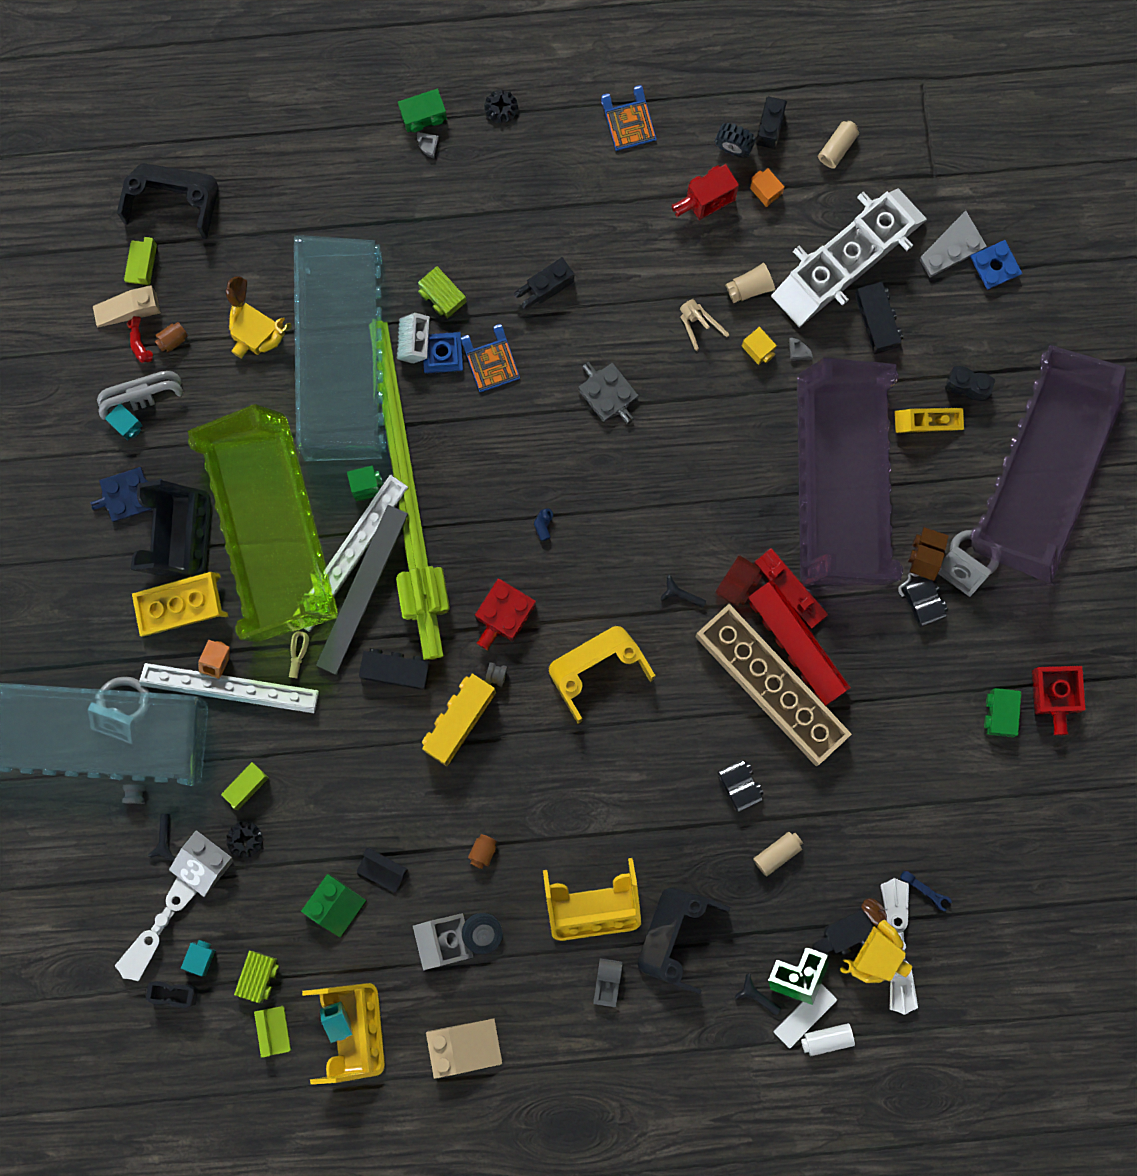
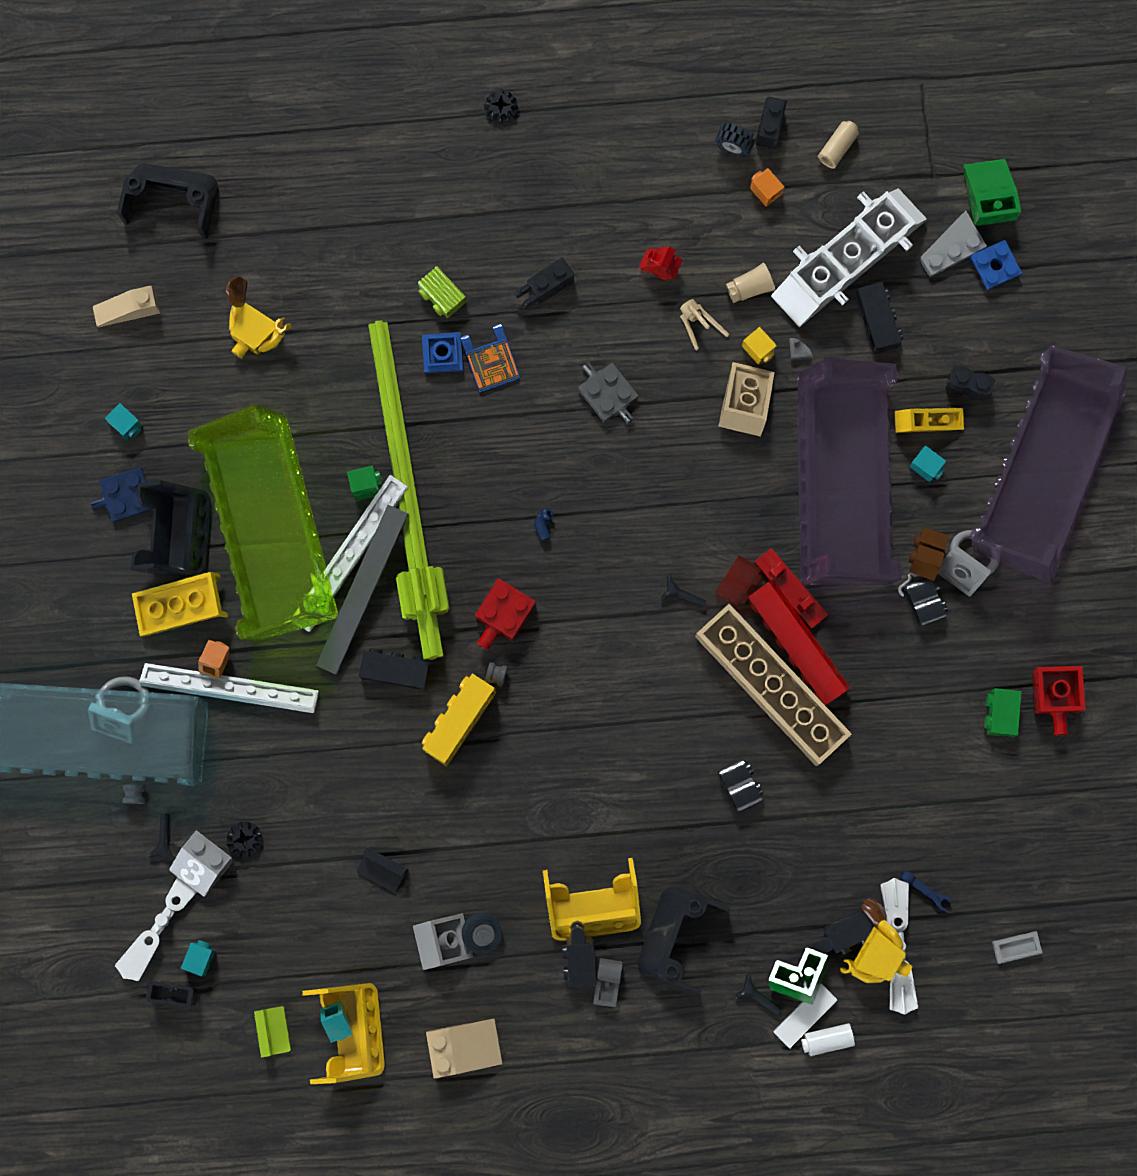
(135, 341): red arm -> none
(138, 391): light grey piece -> none
(140, 261): lime panel -> none
(170, 337): dark orange brick -> none
(244, 786): lime panel -> none
(256, 977): lime brick -> none
(295, 664): tan piece -> none
(333, 905): green slope -> none
(337, 348): clear light blue windscreen -> none
(413, 338): white brick -> none
(422, 110): green brick -> none
(428, 143): flat silver tile -> none
(482, 851): dark orange brick -> none
(565, 668): yellow windscreen -> none
(580, 958): none -> black hinge
(629, 123): flag -> none
(661, 262): none -> red brick
(708, 193): red brick -> none
(746, 399): none -> tan slope
(778, 853): tan brick -> none
(928, 464): none -> teal brick
(991, 192): none -> green slope
(1017, 947): none -> light grey tile

